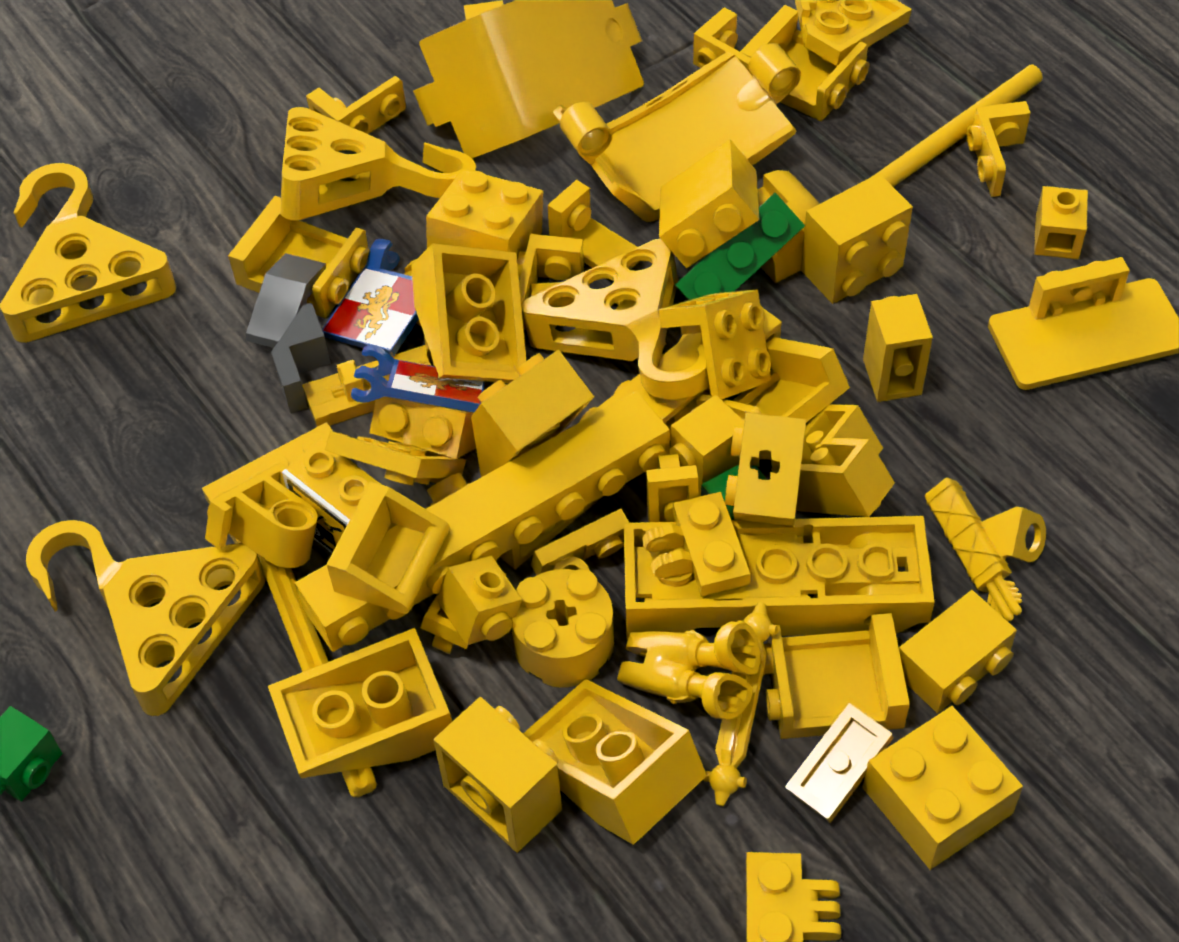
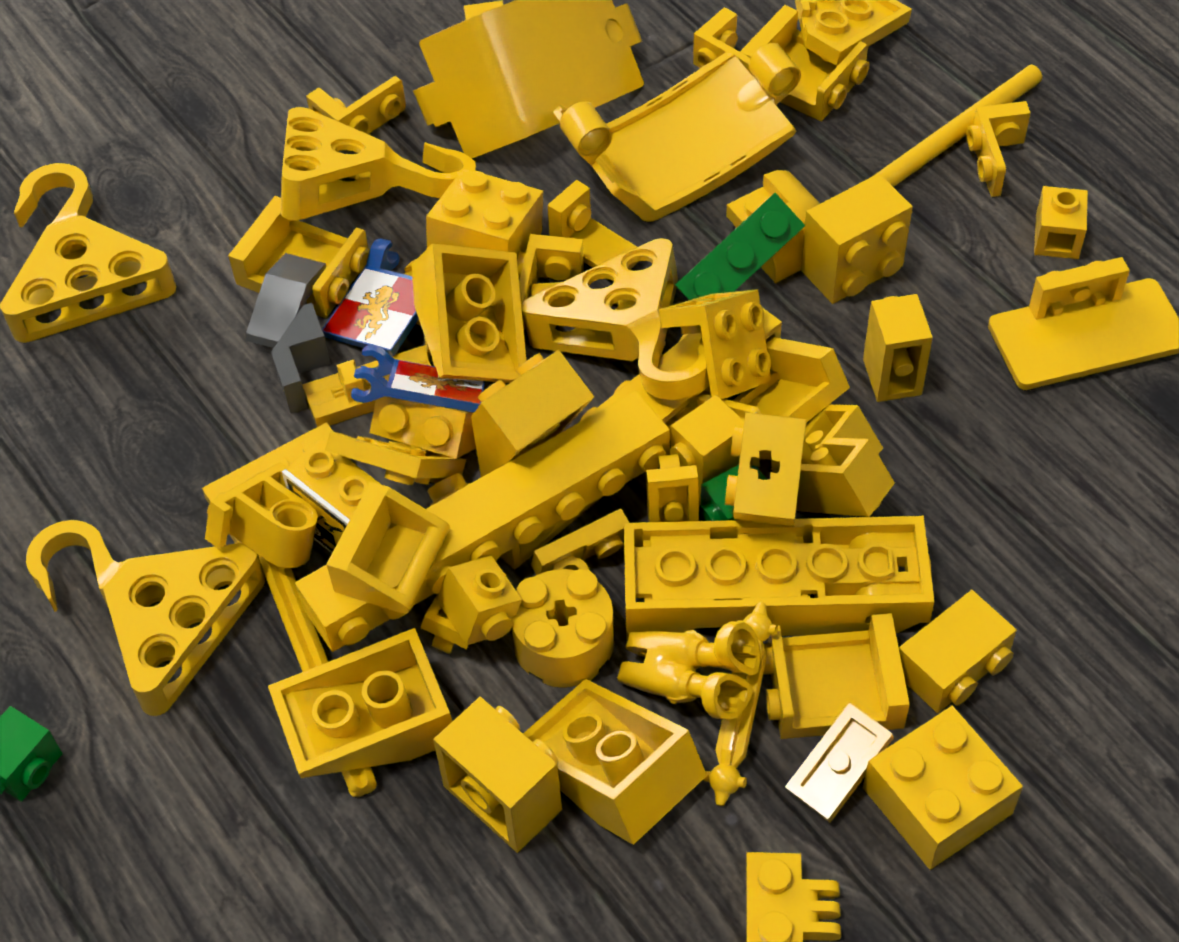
(708, 204): yellow brick -> none
(709, 545): yellow hinge -> none
(987, 543): yellow piece -> none

